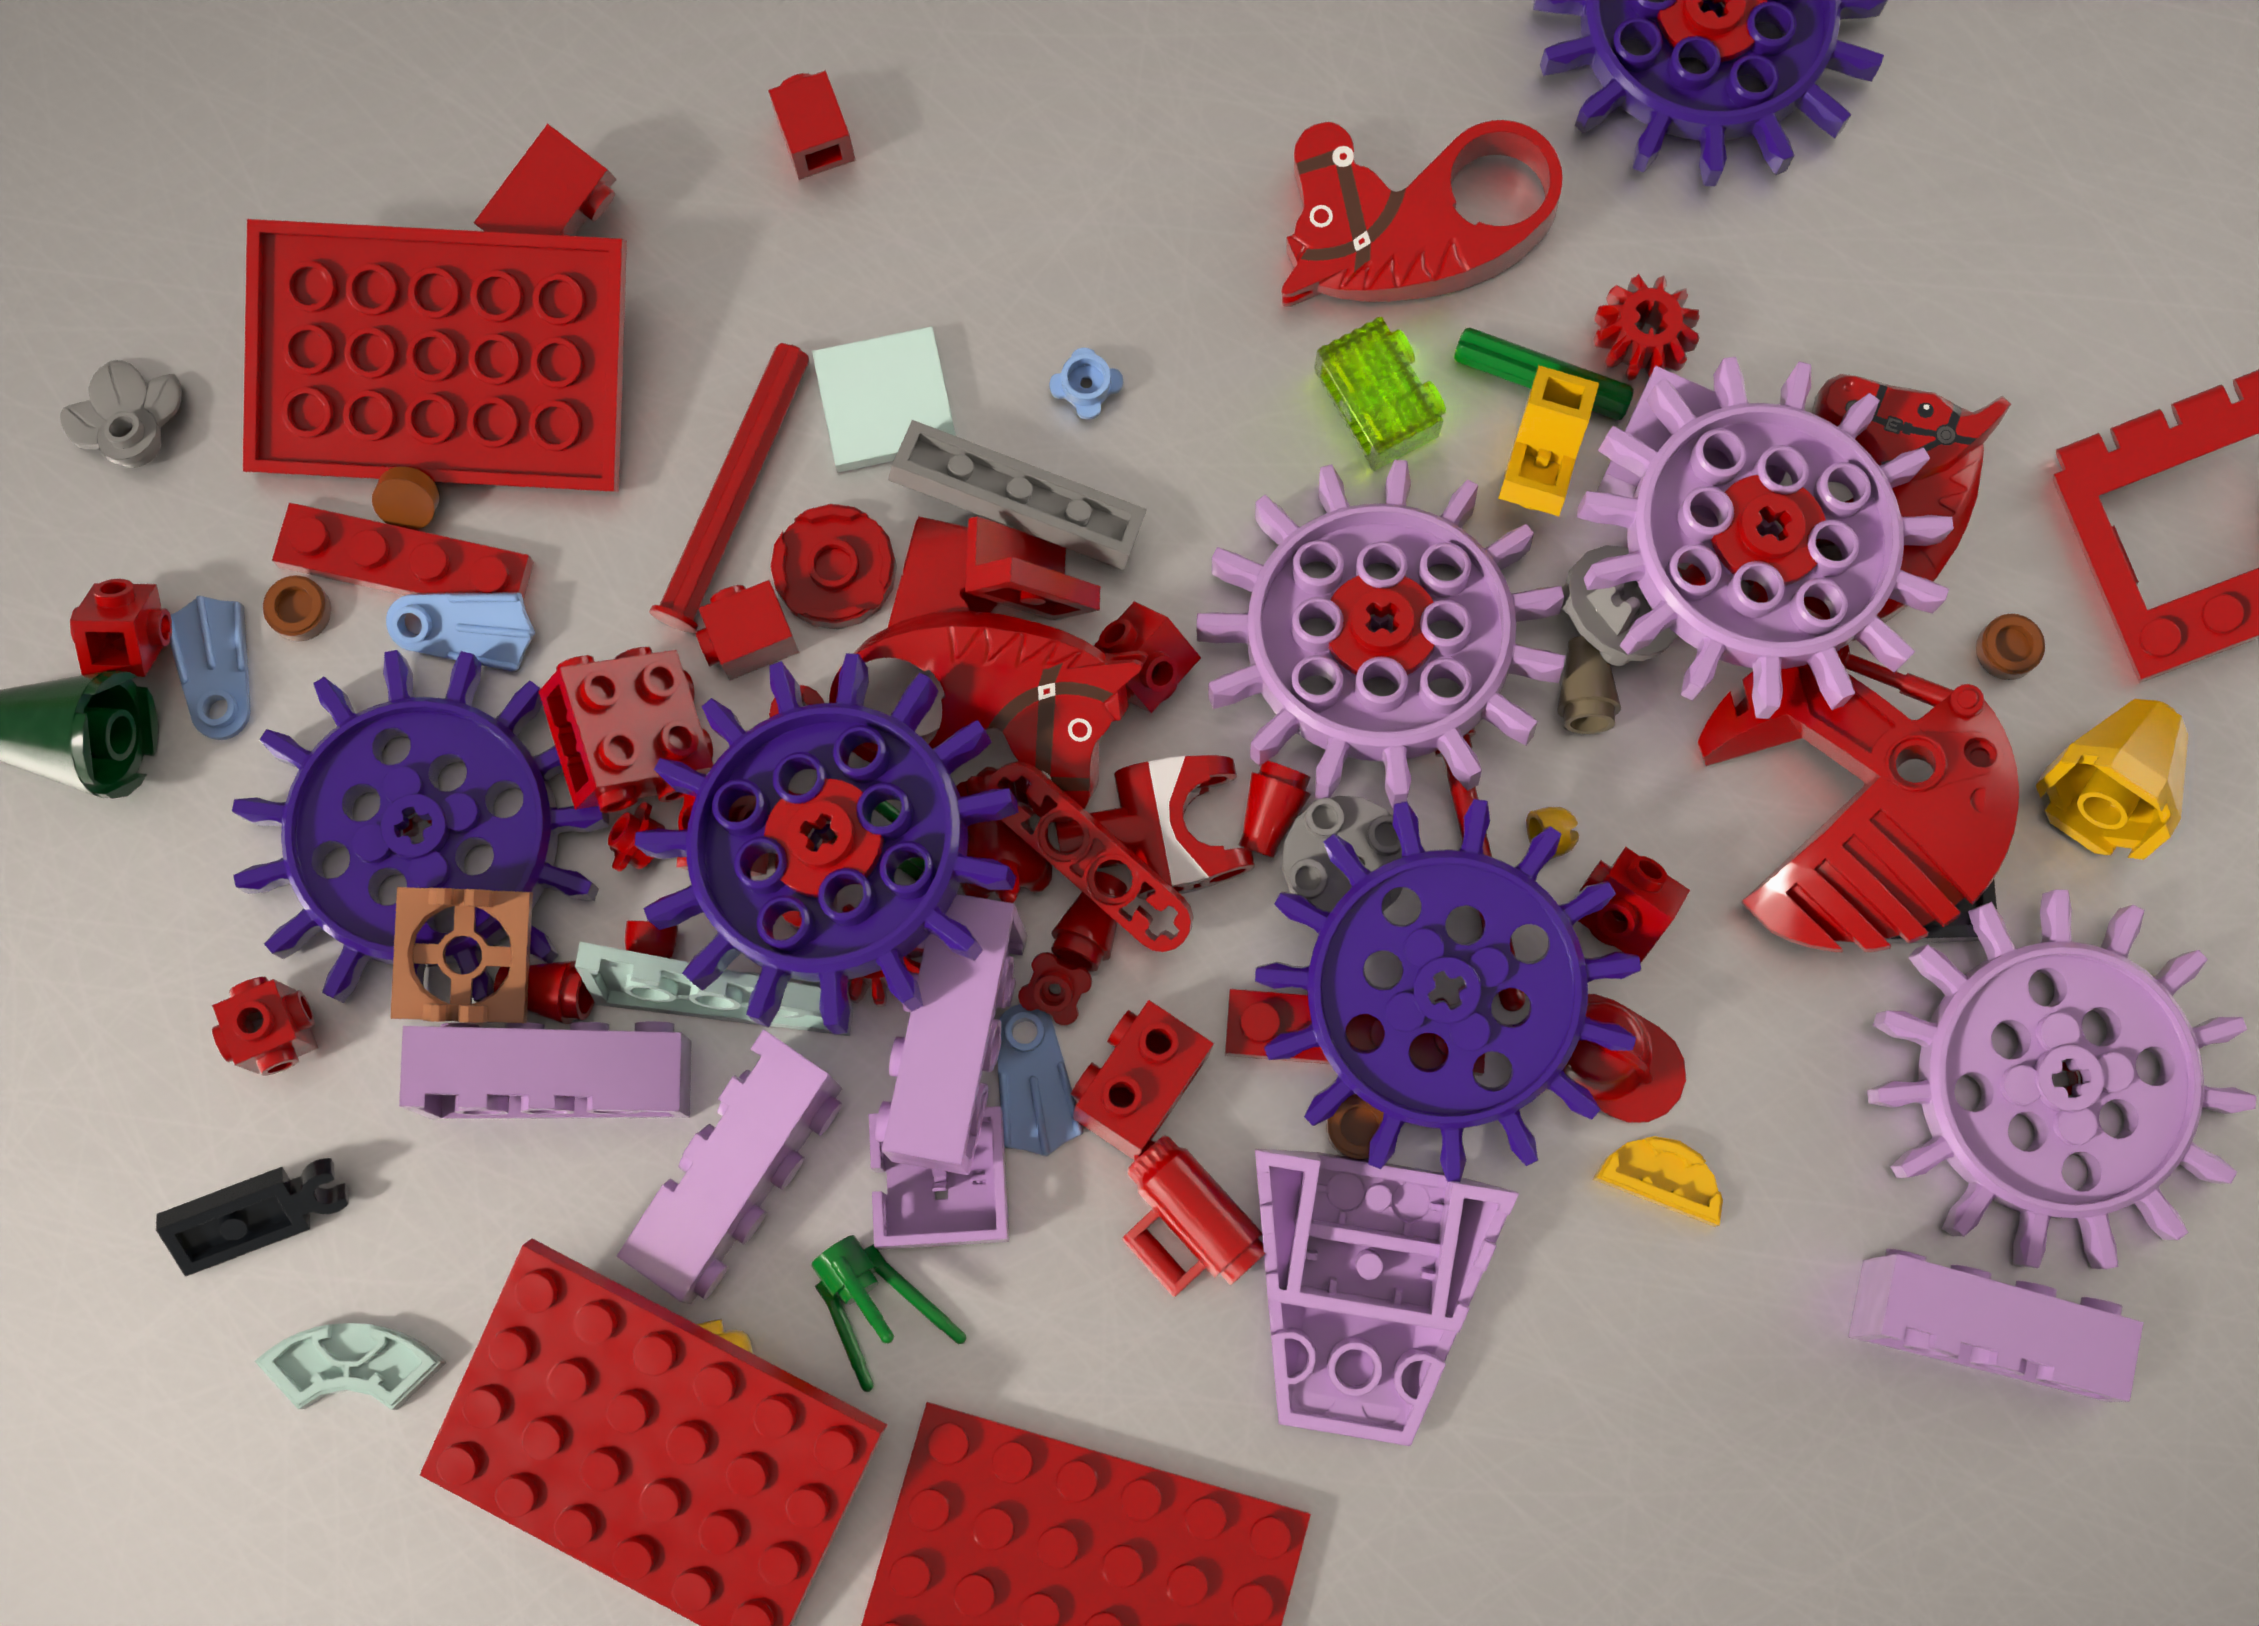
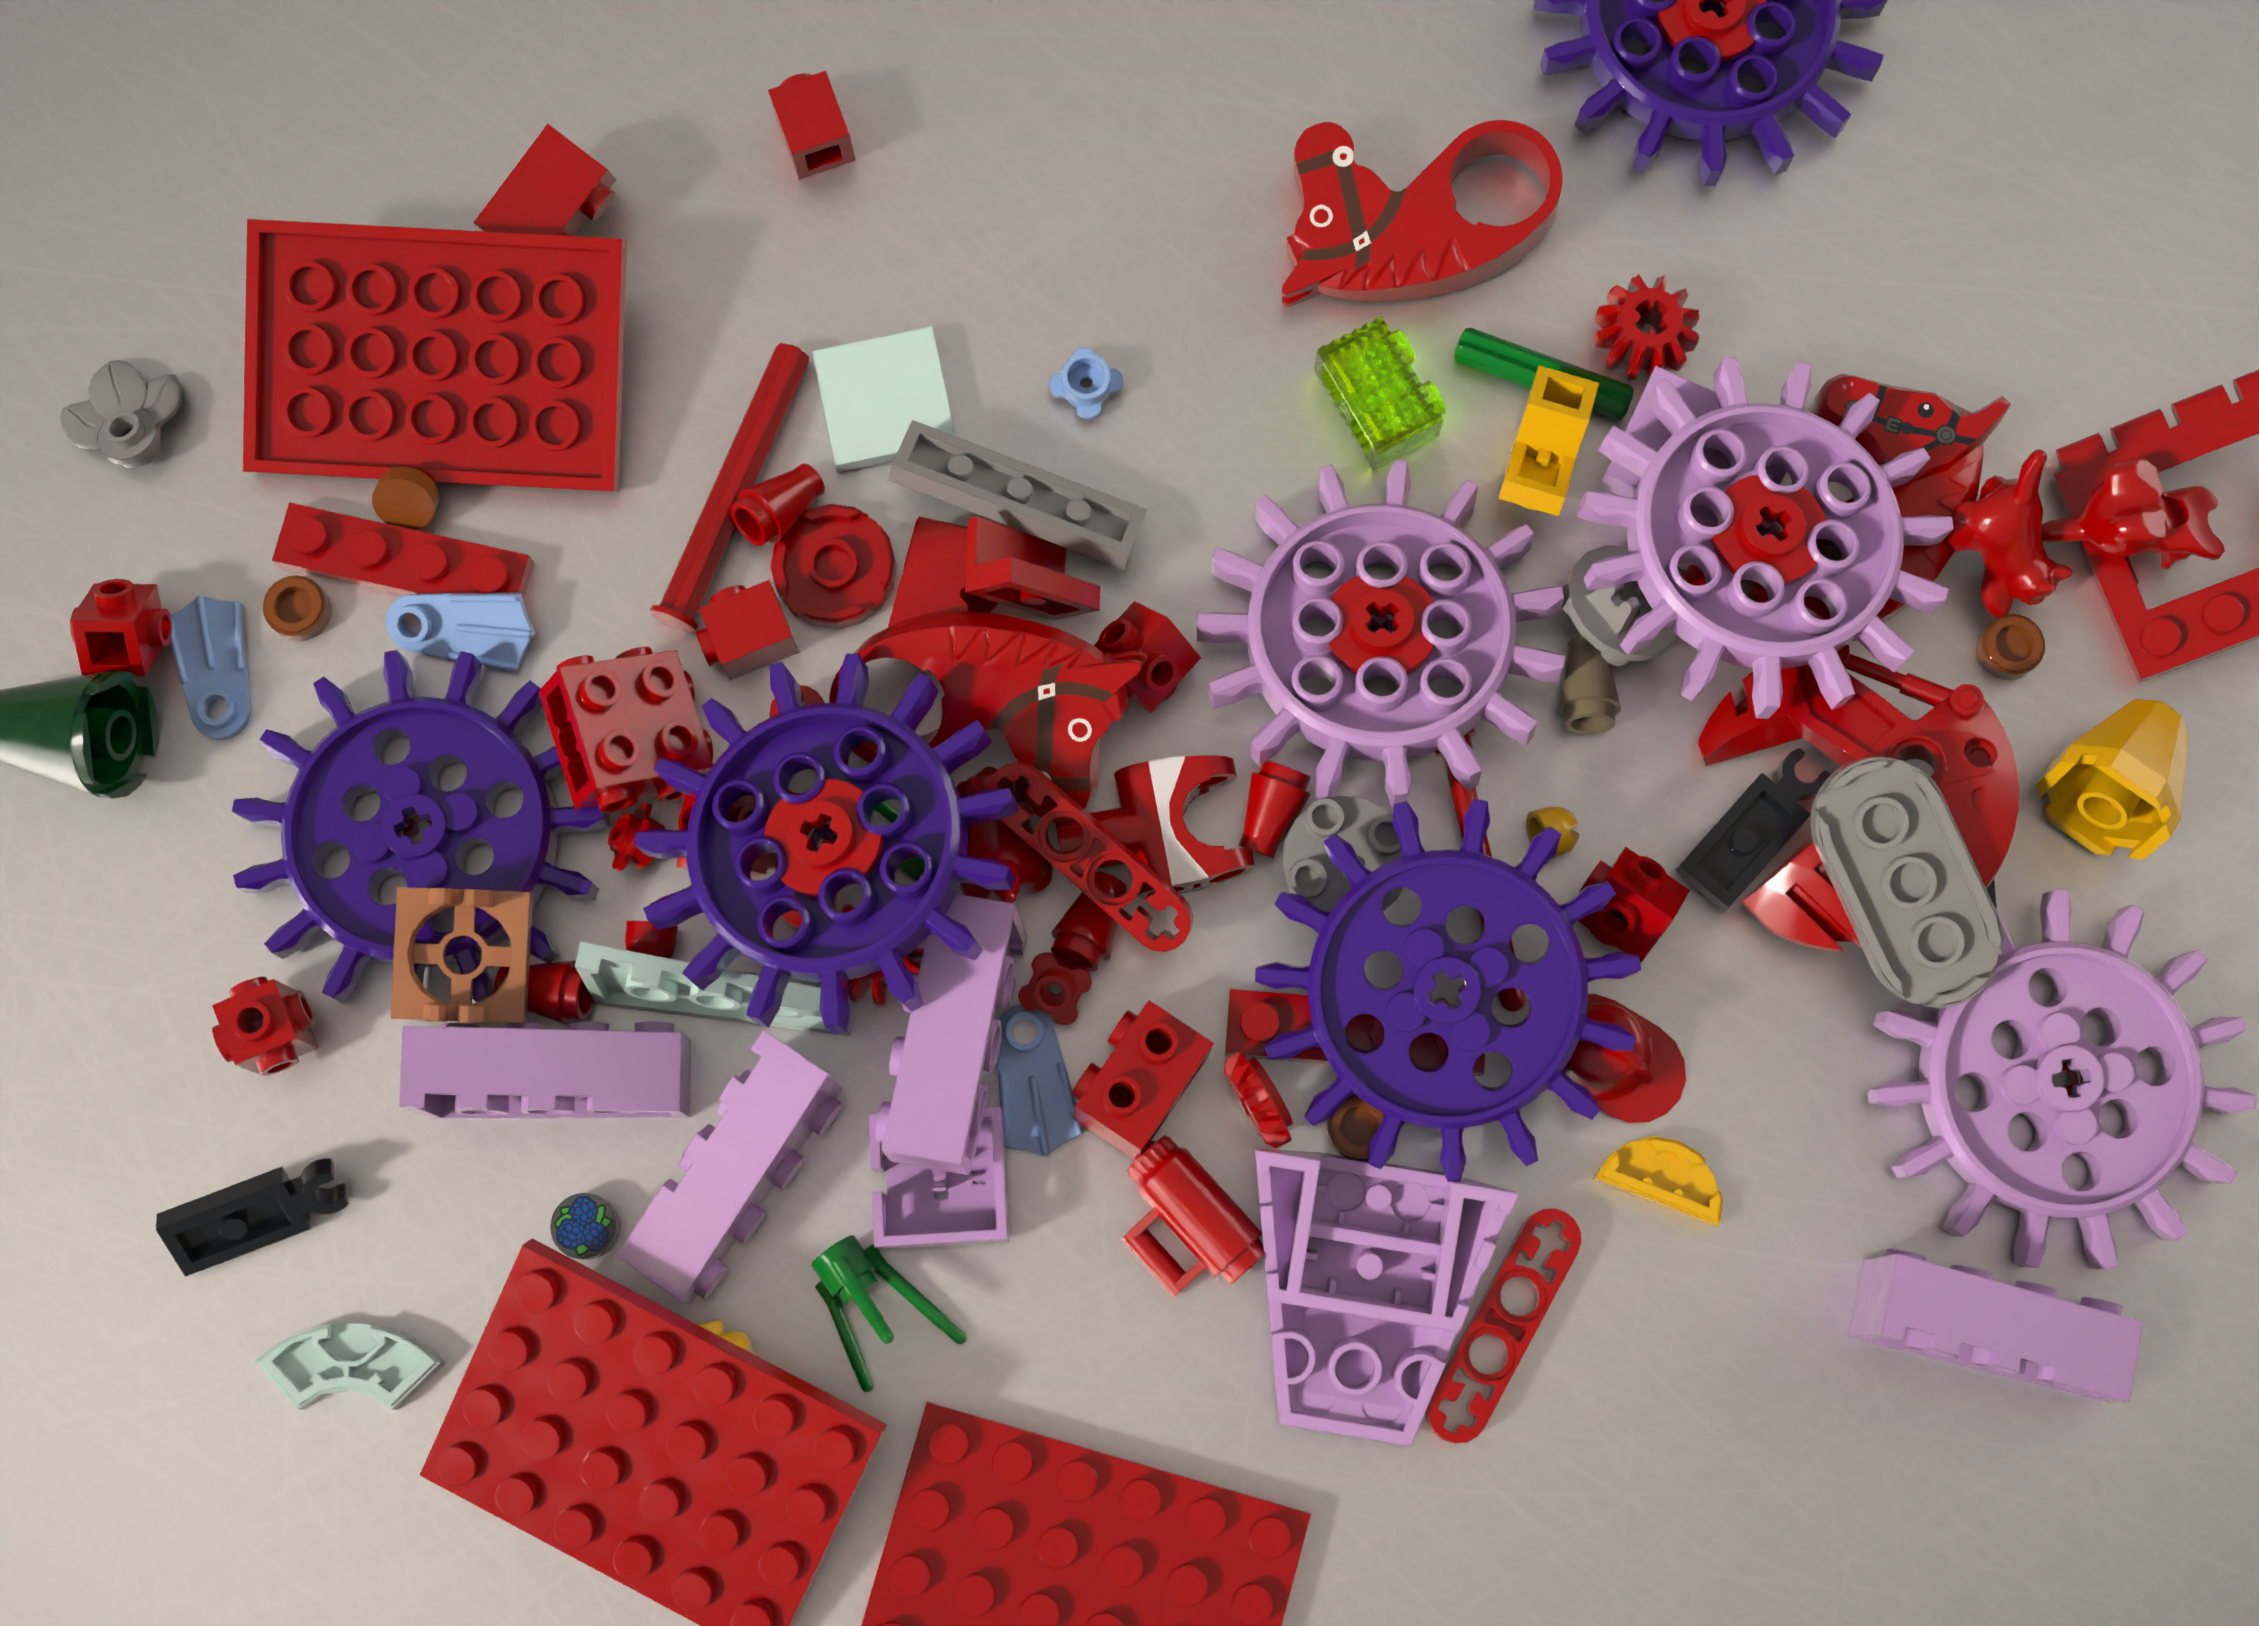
(584, 1226): none -> tile
(773, 506): none -> red cone
(1259, 1099): none -> red gear
(1512, 1330): none -> red beam
(1750, 834): none -> black plate
(1906, 881): none -> light grey tile
(2008, 536): none -> red animal
(2136, 516): none -> red animal

